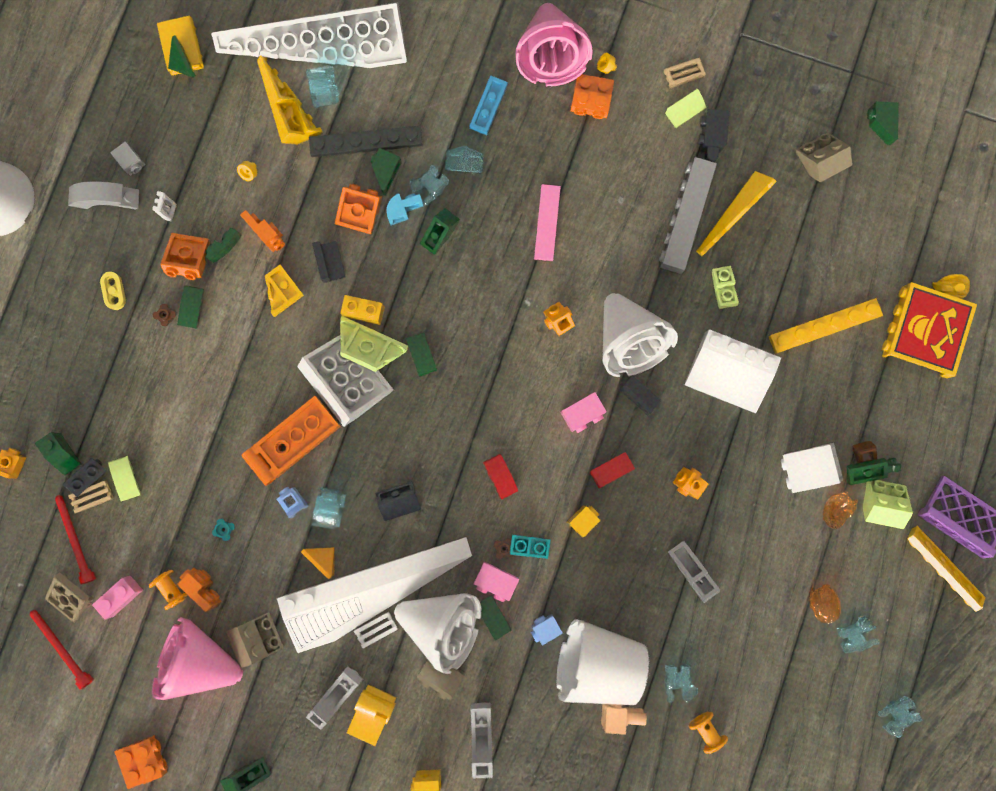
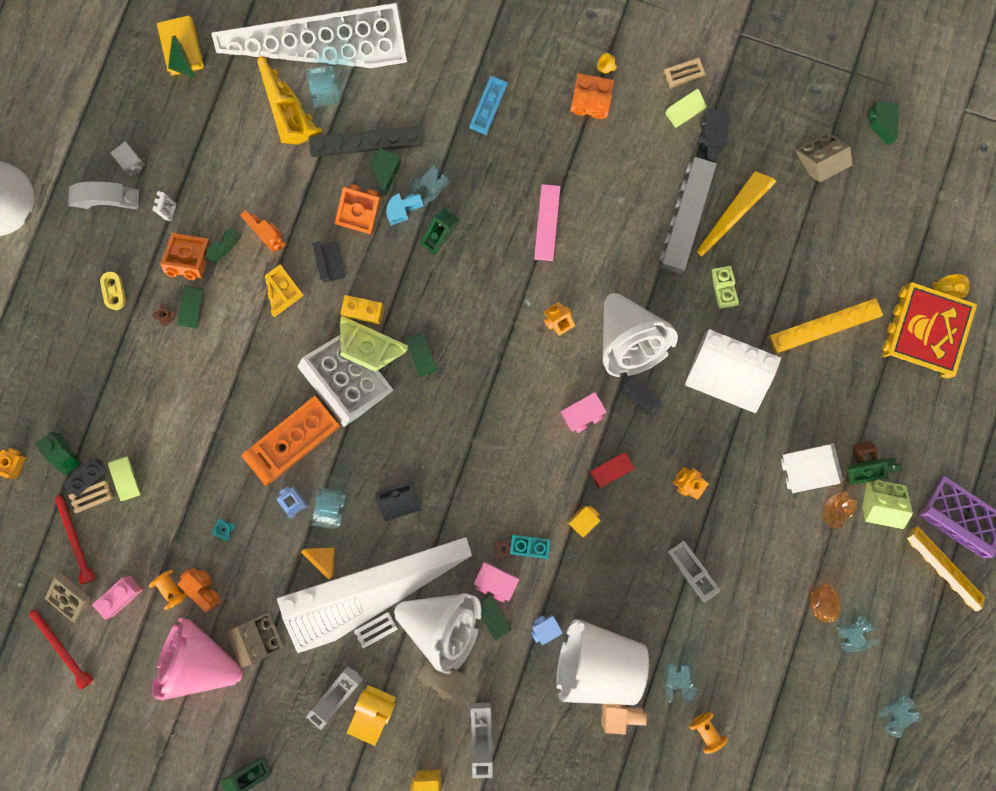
(141, 762): orange plate -> none
(247, 170): yellow tile -> none
(464, 160): clear light blue slope -> none
(501, 476): red slope -> none
(553, 48): bright pink cone -> none

